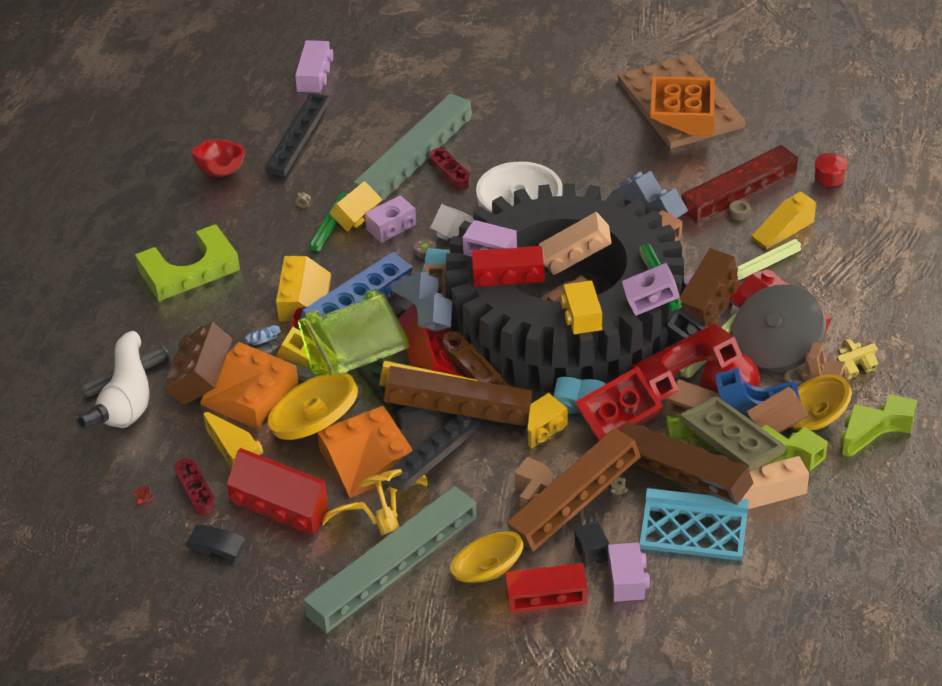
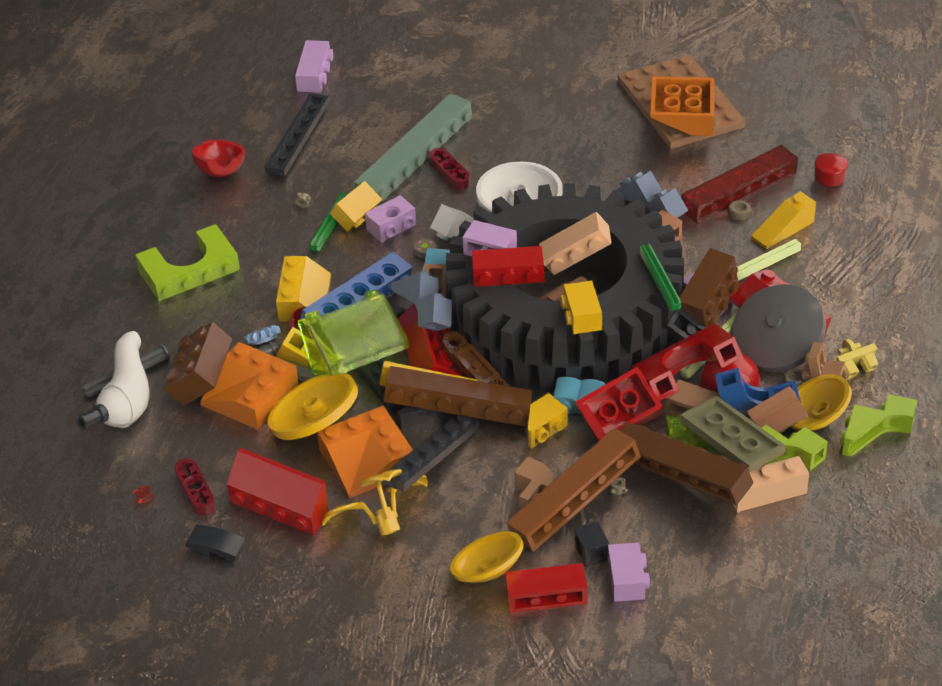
(230, 438): yellow slope -> none
(389, 559): sand green brick -> none
(650, 289): lavender brick -> none
(695, 507): medium azure fence -> none

